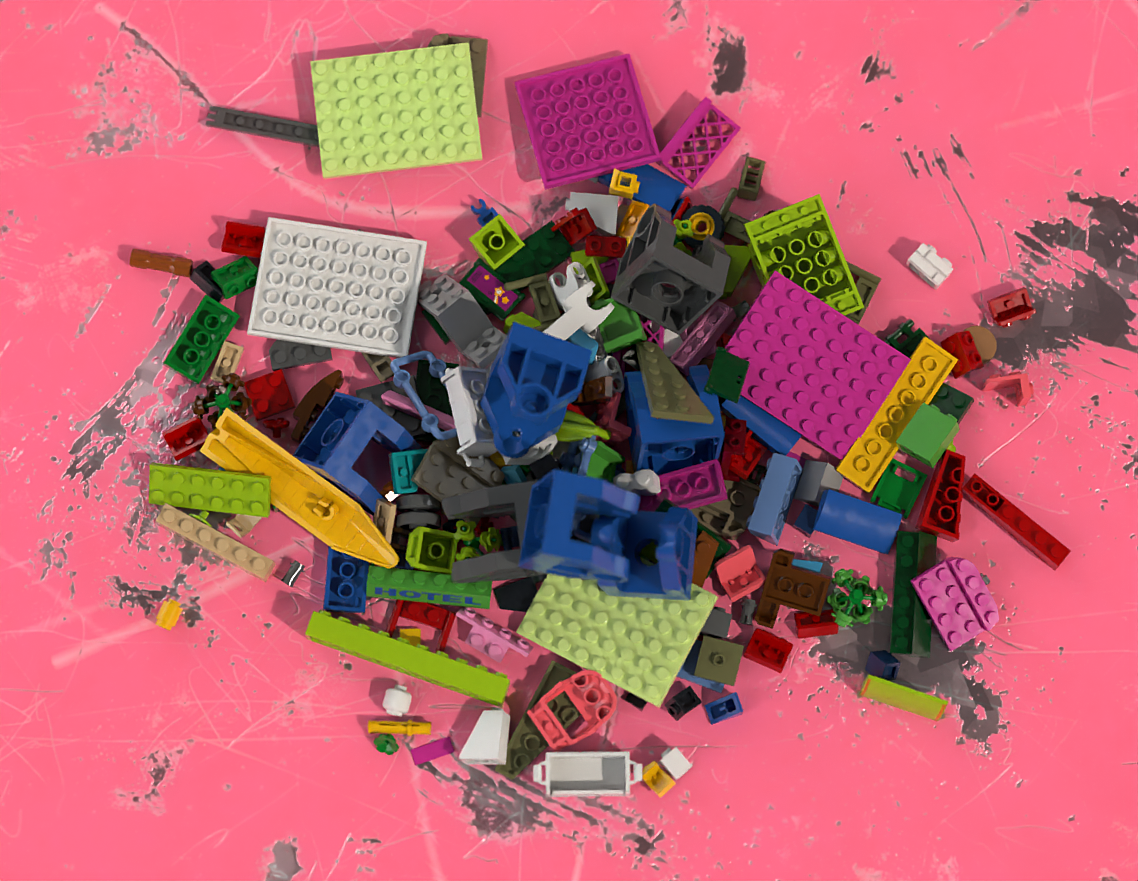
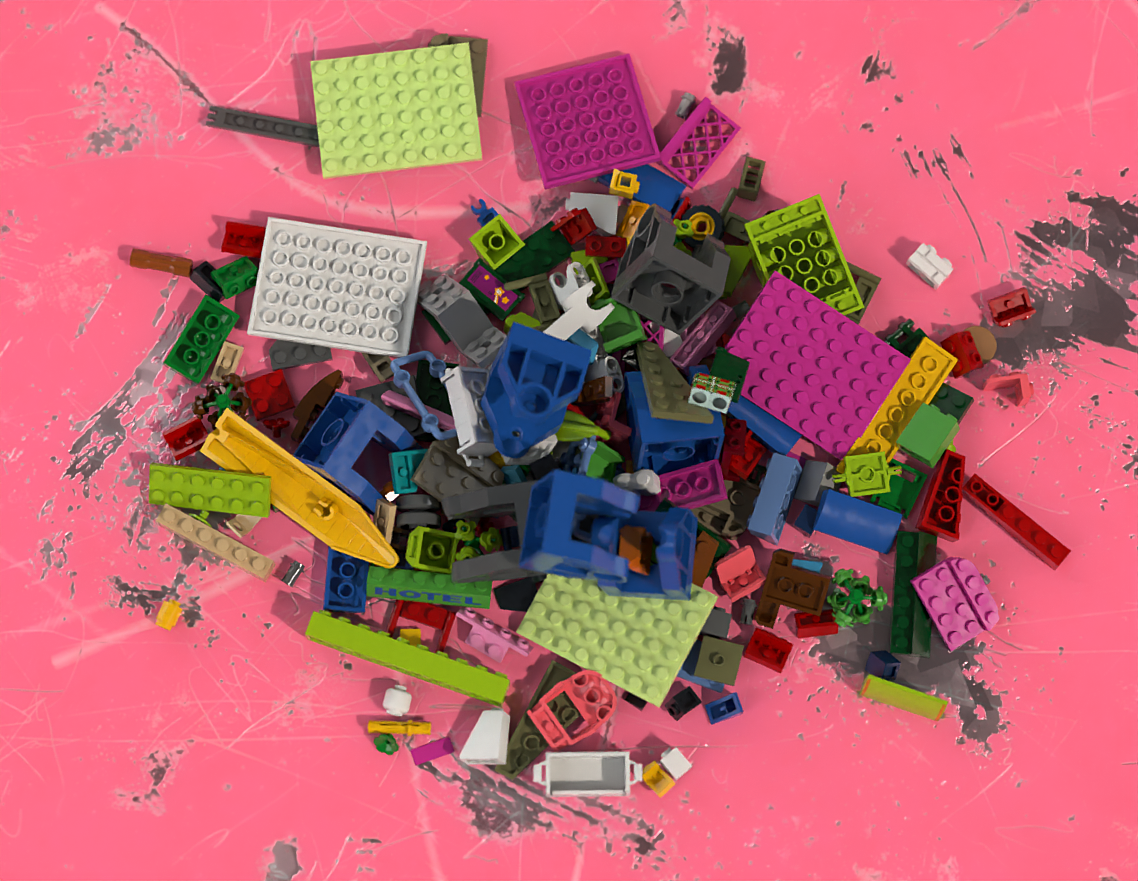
(637, 548): none -> orange slope
(685, 105): none -> light grey pin
(720, 388): none -> piece
(866, 474): none -> lime plate

